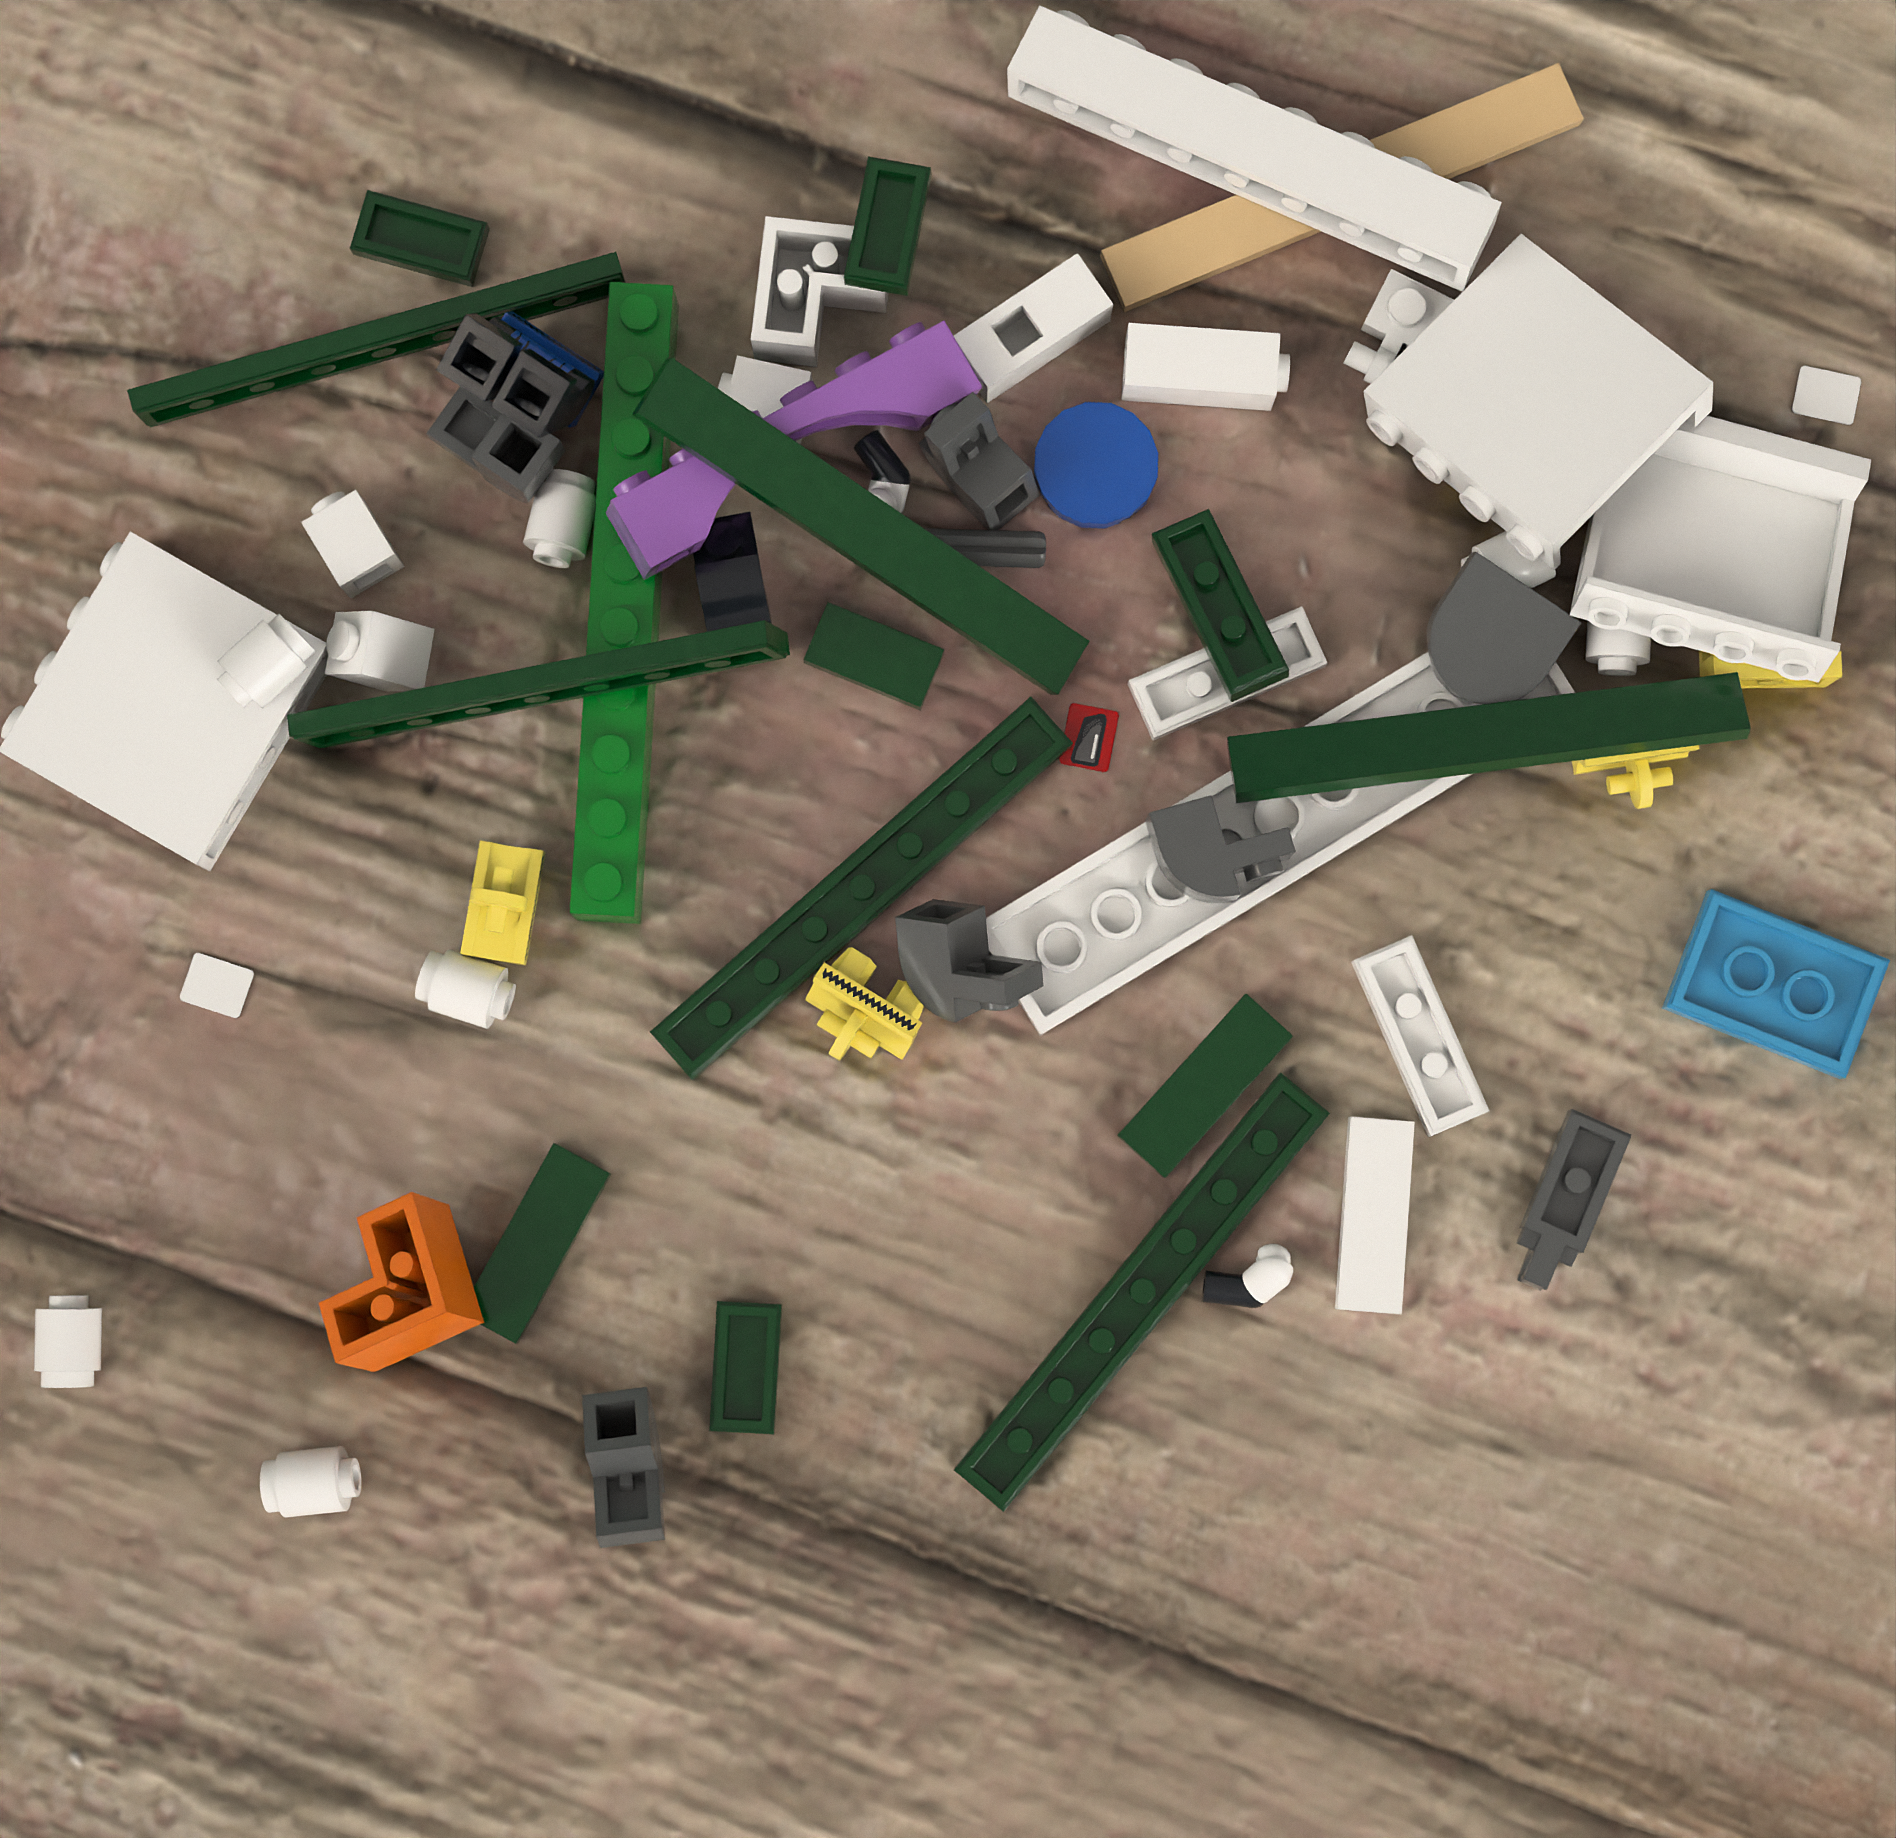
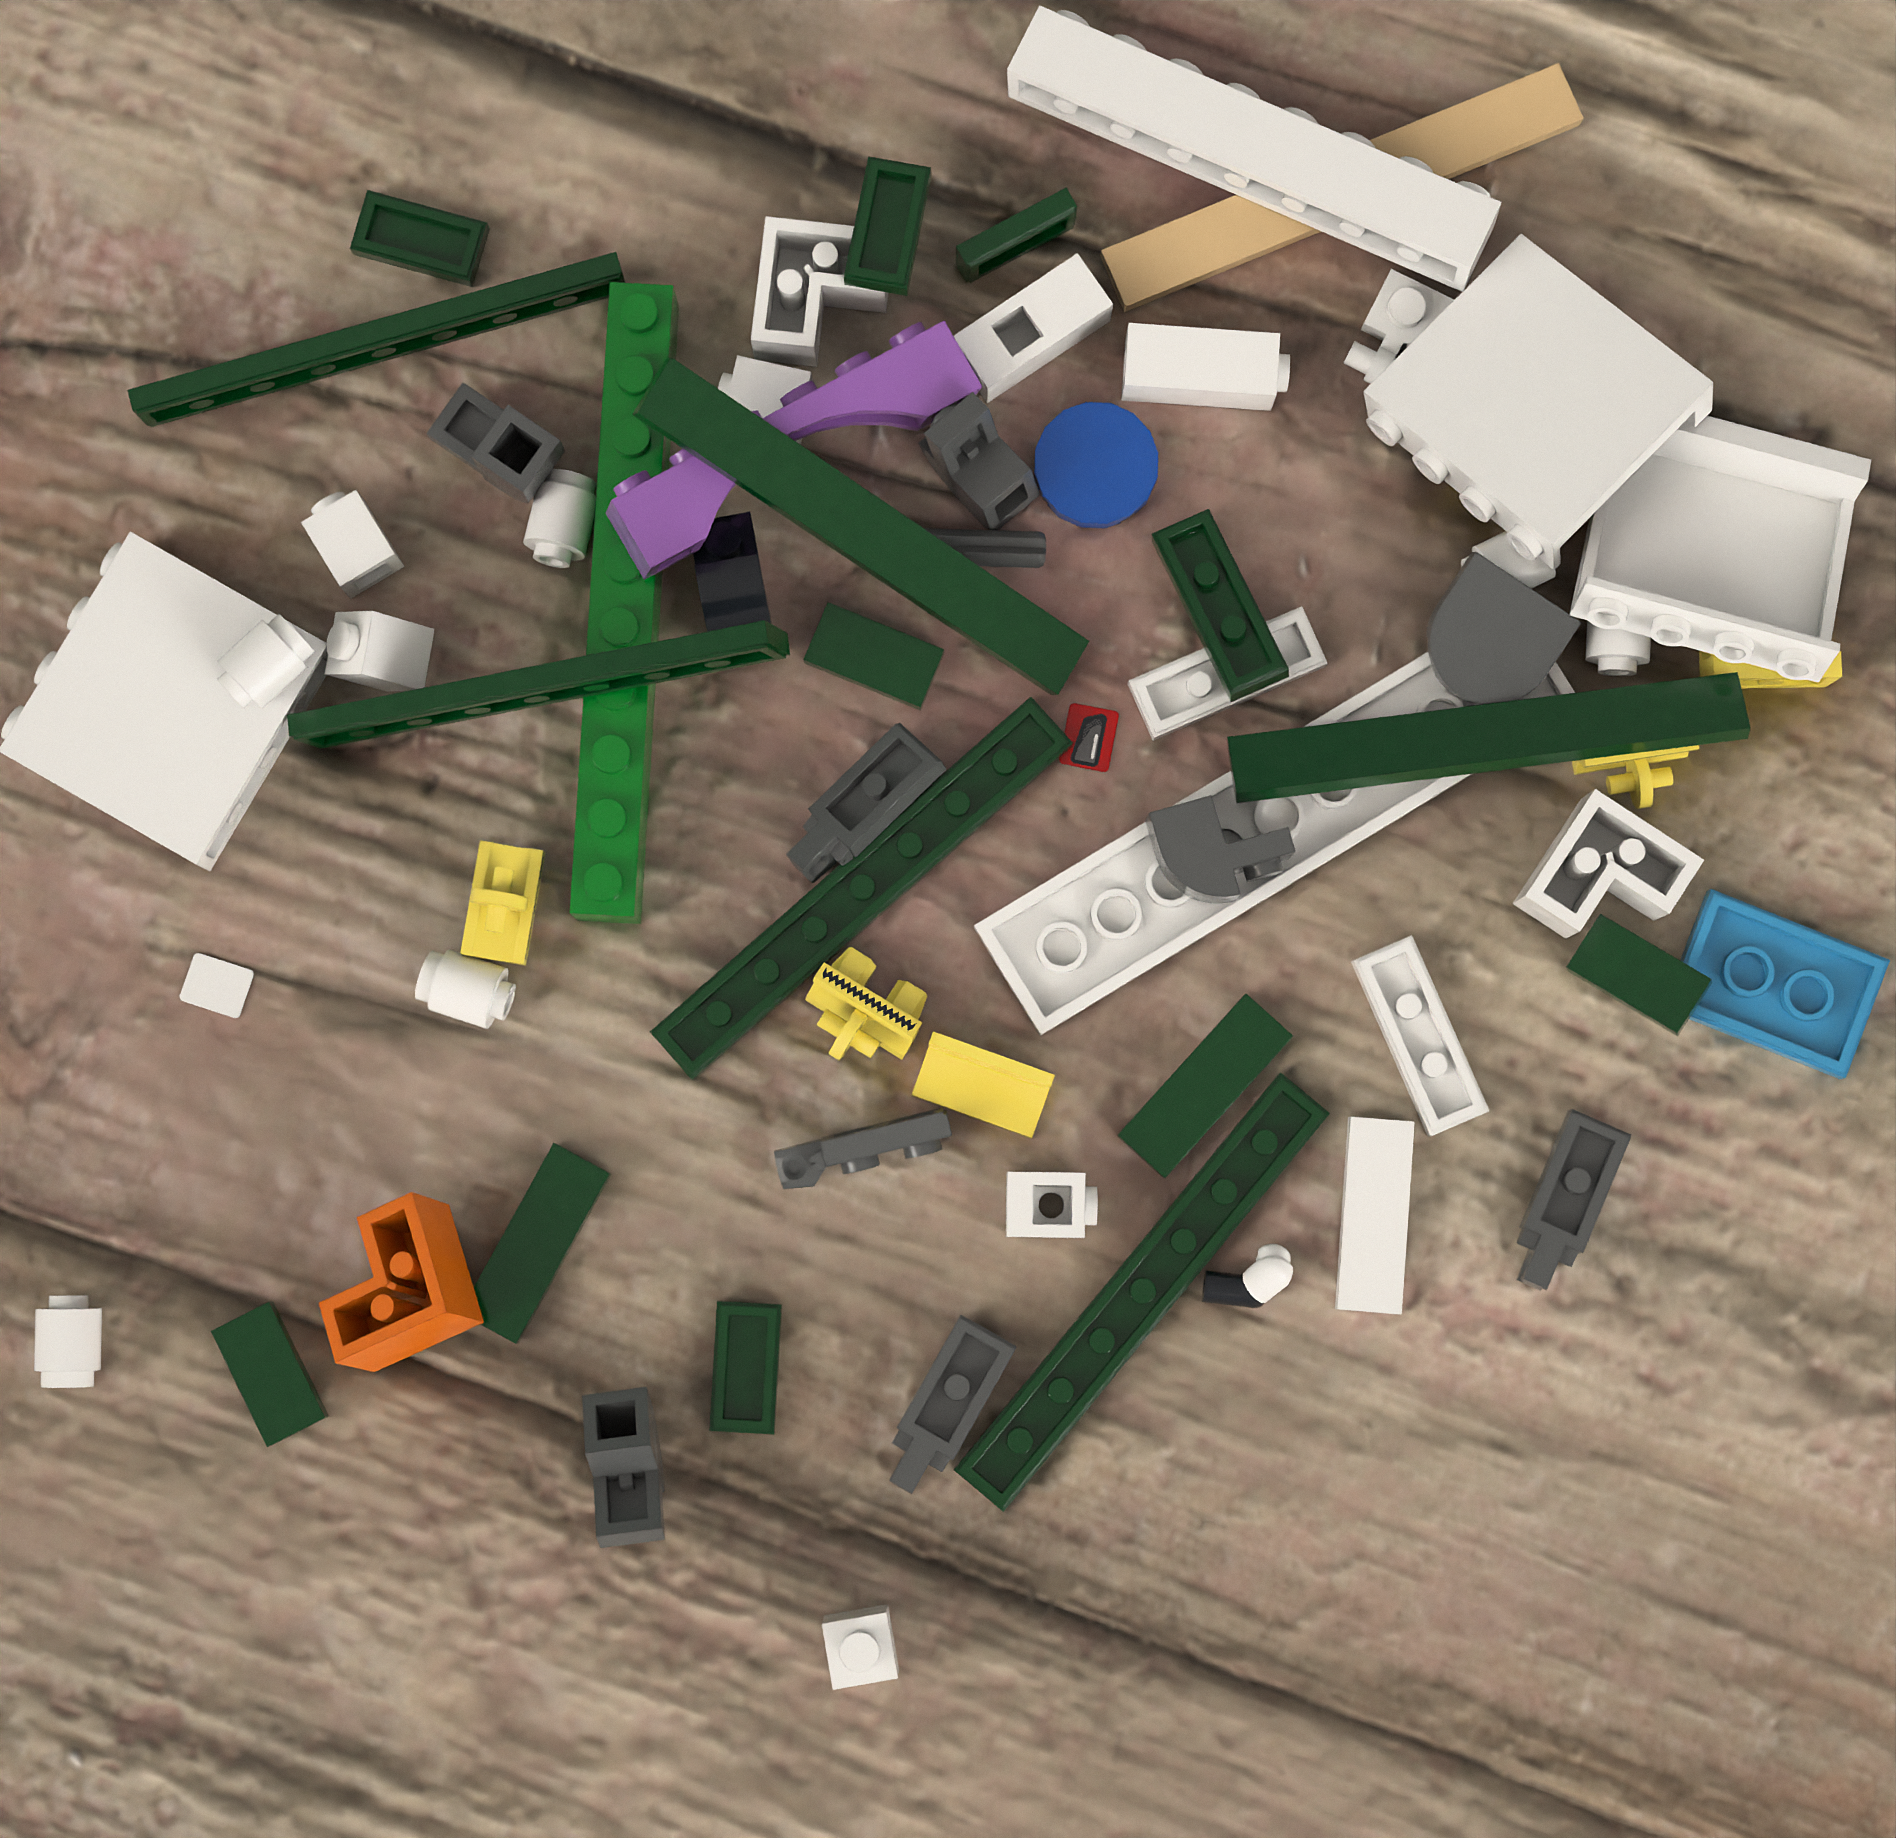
(269, 1373): none -> dark green tile
(310, 1482): white brick -> none
(523, 369): black hips -> none
(859, 1148): none -> dark grey hinge
(860, 1647): none -> white brick
(865, 801): none -> dark grey hinge
(889, 475): black arm -> none
(949, 1400): none -> dark grey hinge
(950, 965): dark grey brick -> none
(982, 1085): none -> light yellow panel
(1016, 236): none -> dark green tile
(1023, 1199): none -> white brick
(1605, 851): none -> white brick
(1639, 975): none -> dark green tile
(1826, 395): white sticker -> none

